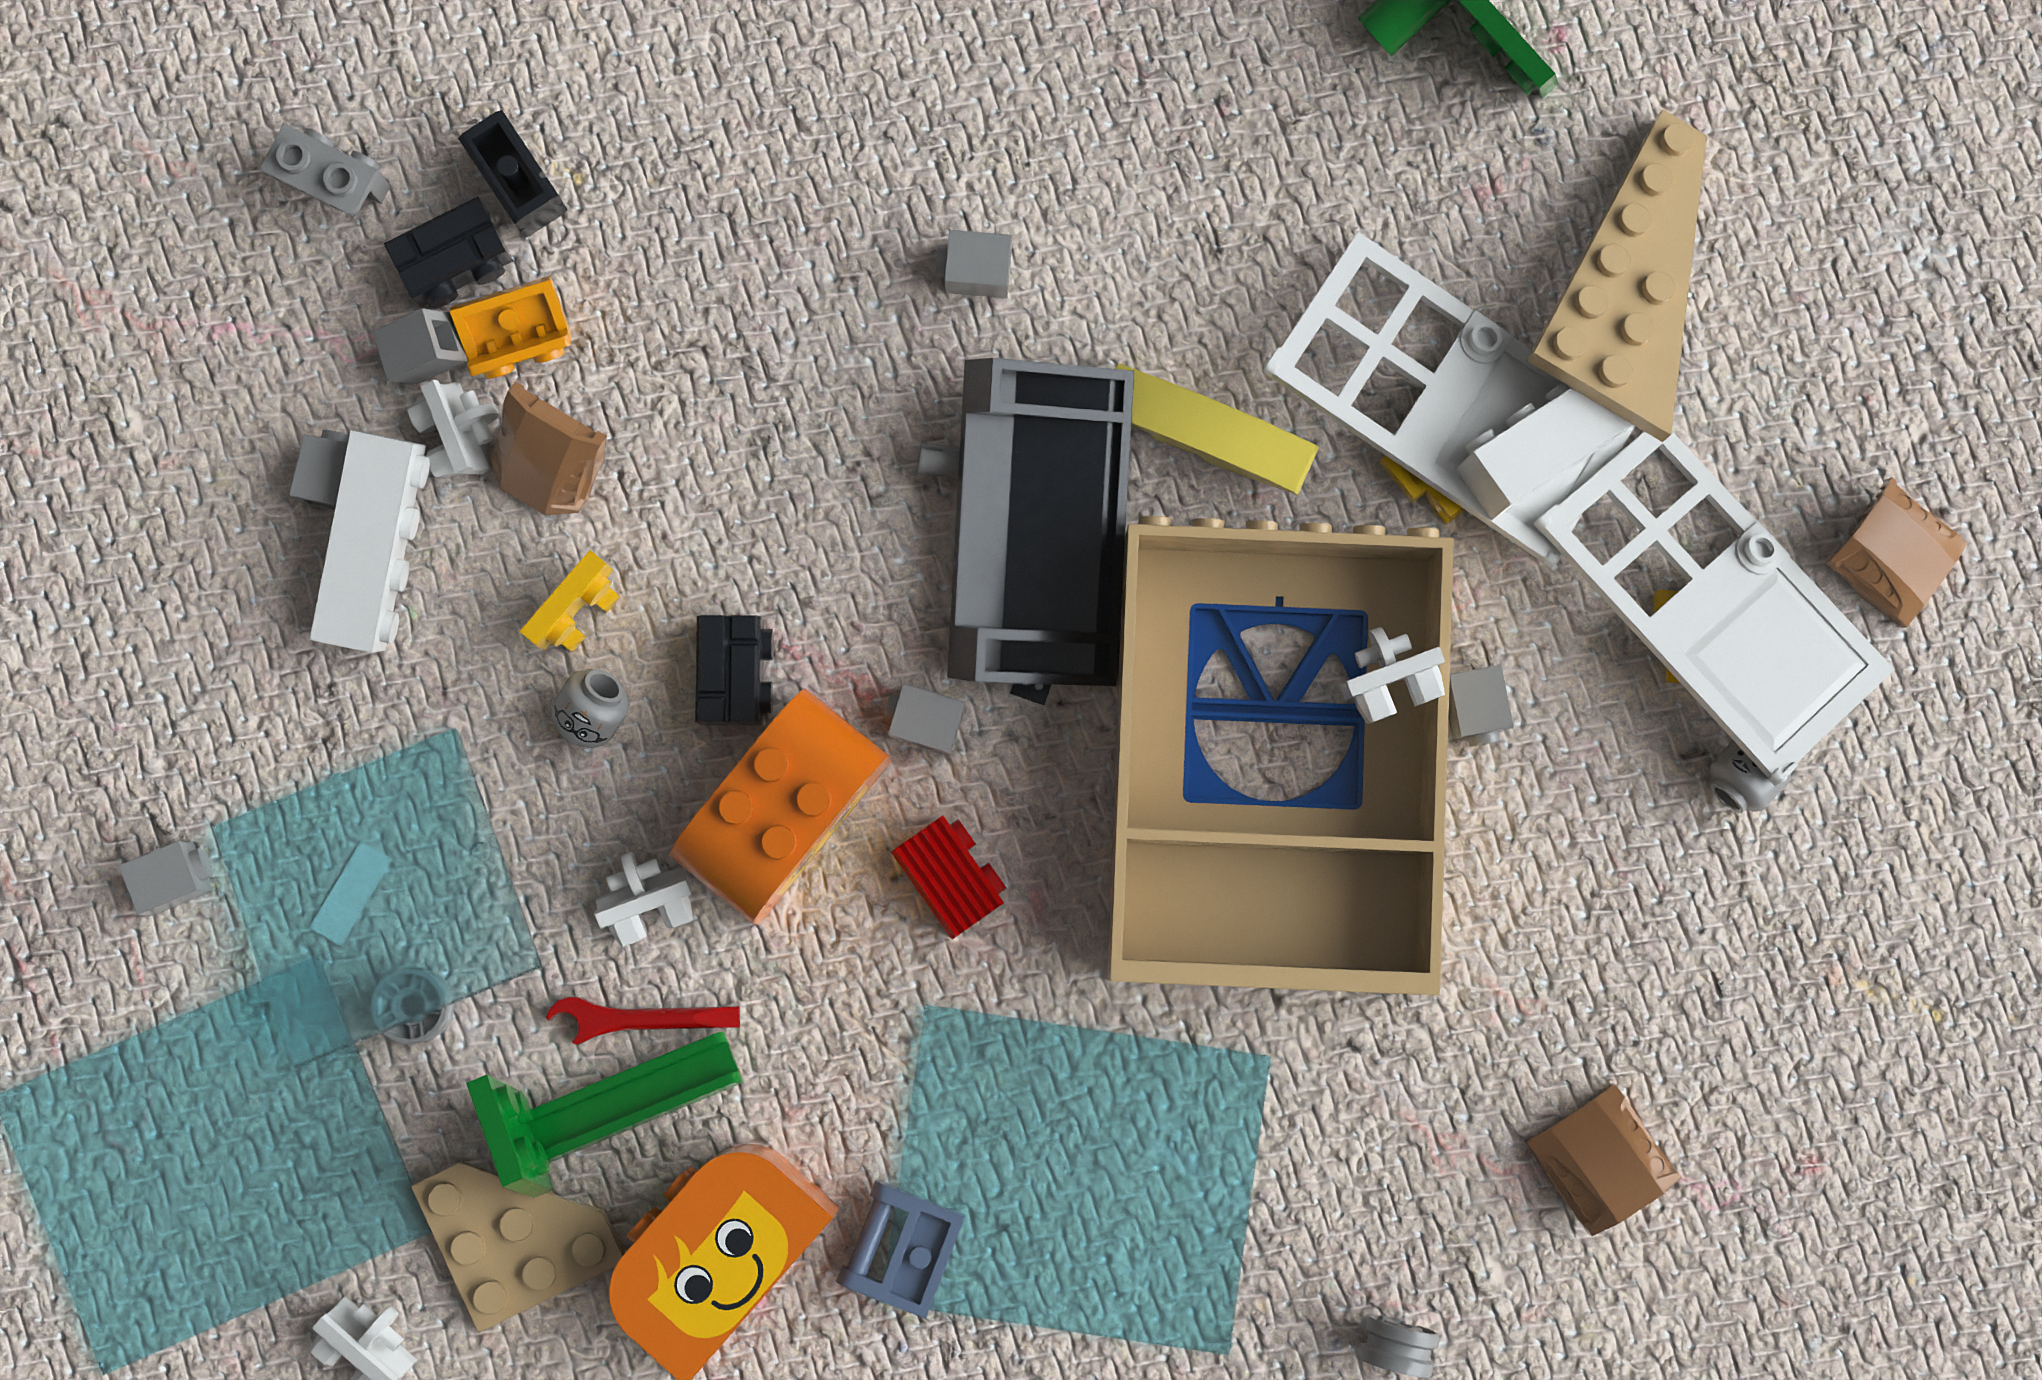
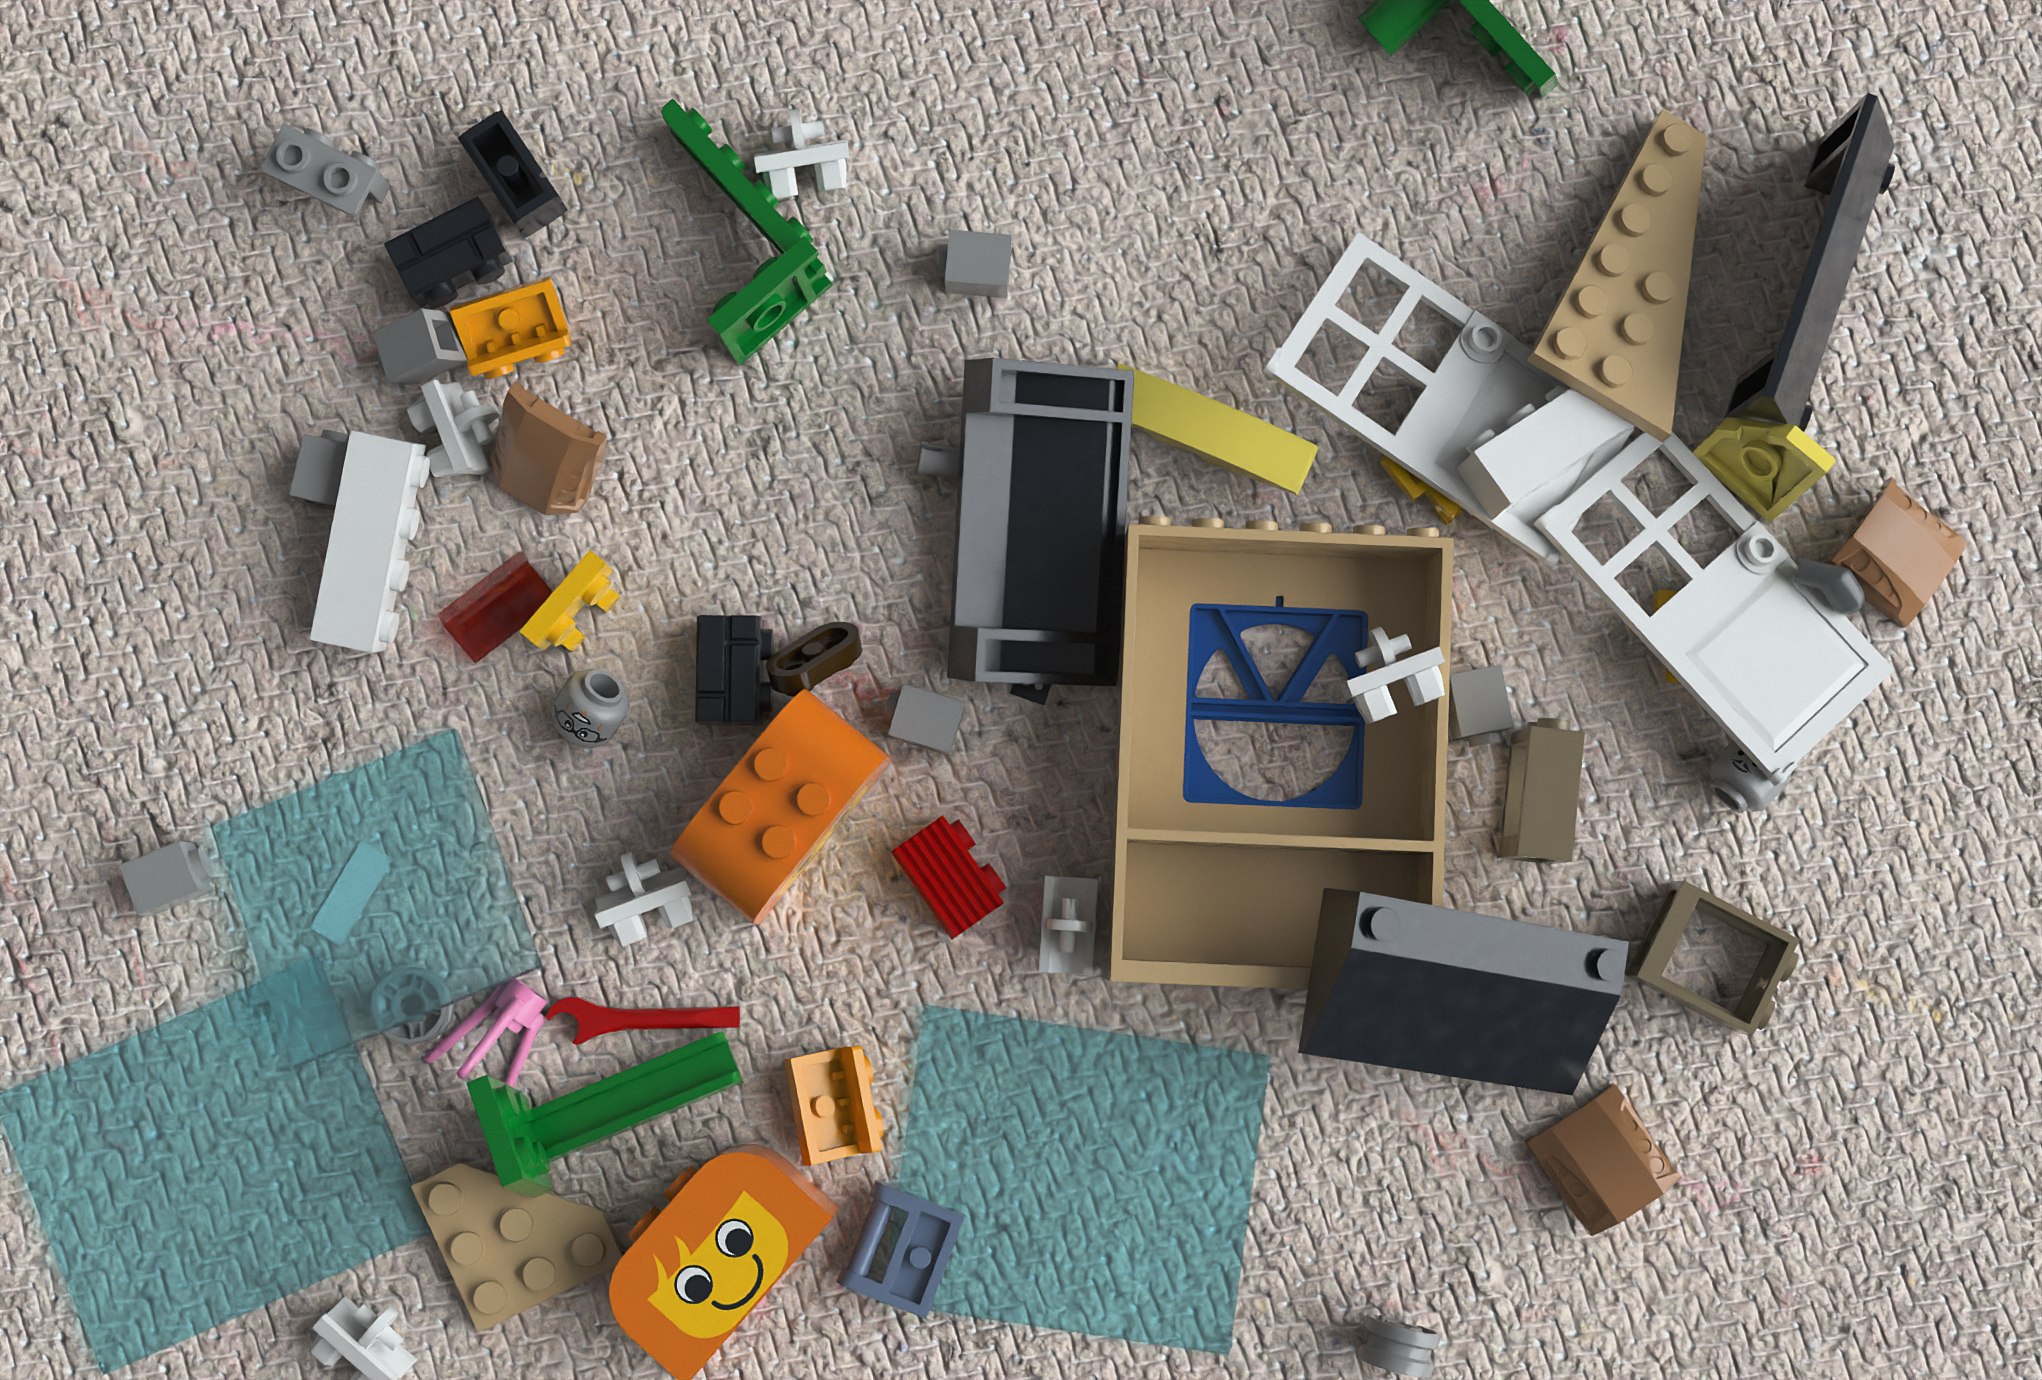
(496, 607): none -> clear red slope
(516, 1007): none -> bright pink plant
(779, 286): none -> green bracket
(780, 164): none -> white hips
(814, 658): none -> dark brown plate
(833, 1104): none -> light orange bracket
(1068, 925): none -> white hips
(1457, 992): none -> black slope
(1542, 792): none -> dark tan window
(1664, 933): none -> dark tan window
(1763, 462): none -> light yellow plate
(1835, 583): none -> dark grey arm
(1852, 169): none -> black slope

